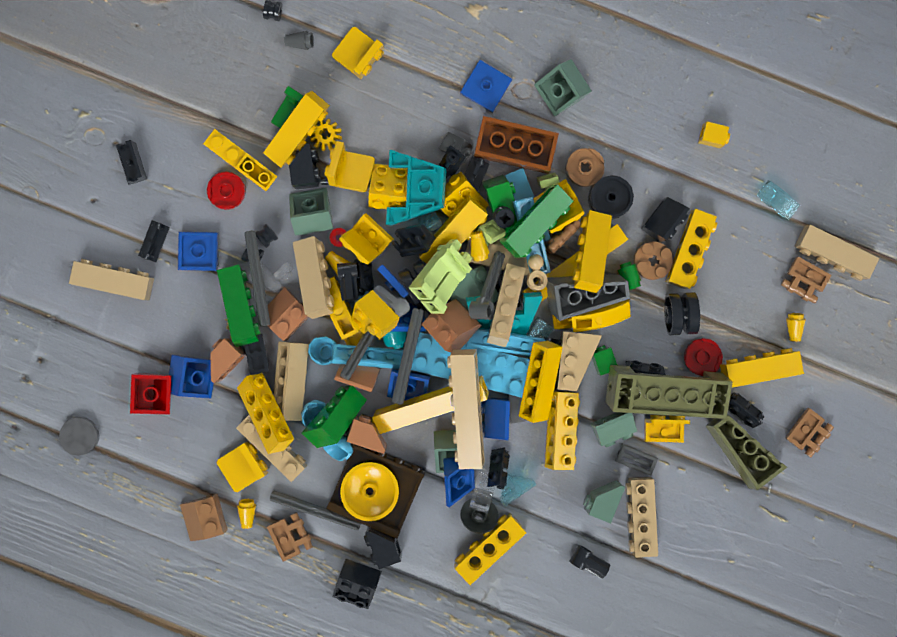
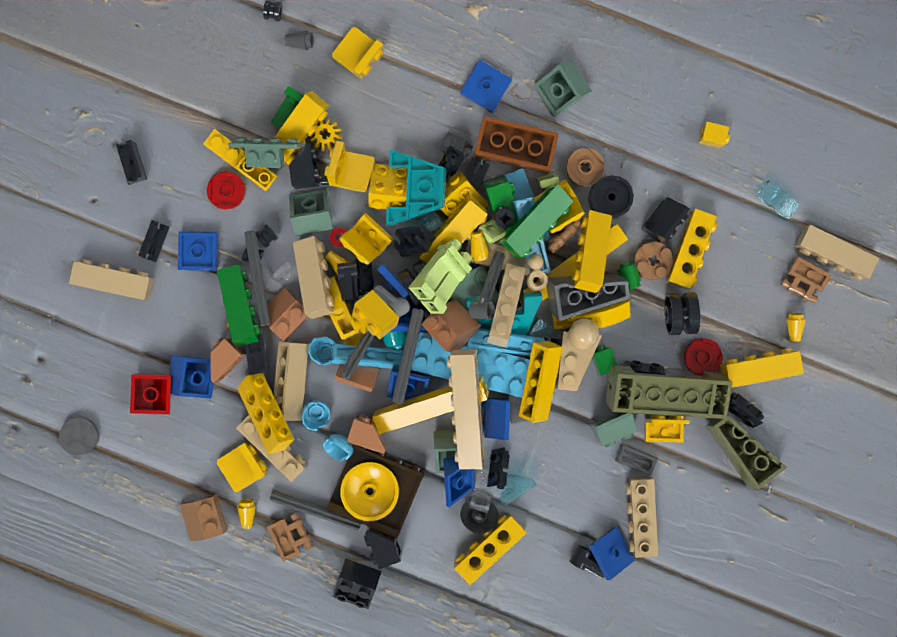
(265, 153): none -> sand green bracket
(335, 417): green wedge -> none
(561, 431): yellow brick -> none
(583, 333): none -> tan hair
(604, 501): sand green slope -> none
(611, 553): none -> blue plate
(805, 429): medium nougat plate -> none

